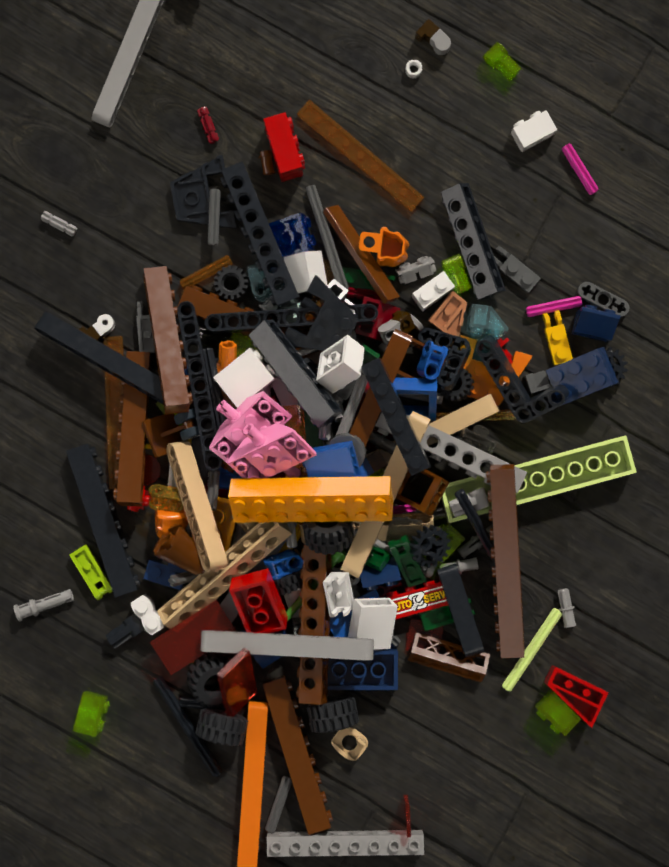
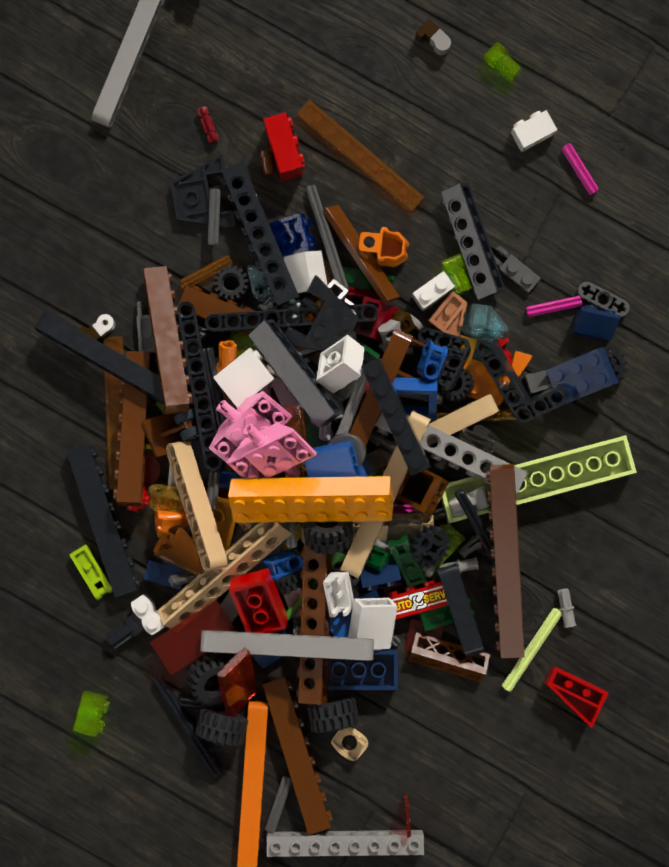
(34, 606): light grey pin -> none
(58, 223): light grey axle -> none
(416, 63): white axle -> none
(422, 266): light grey hinge -> none
(557, 339): yellow hinge -> none
(557, 712): clear neon green brick -> none

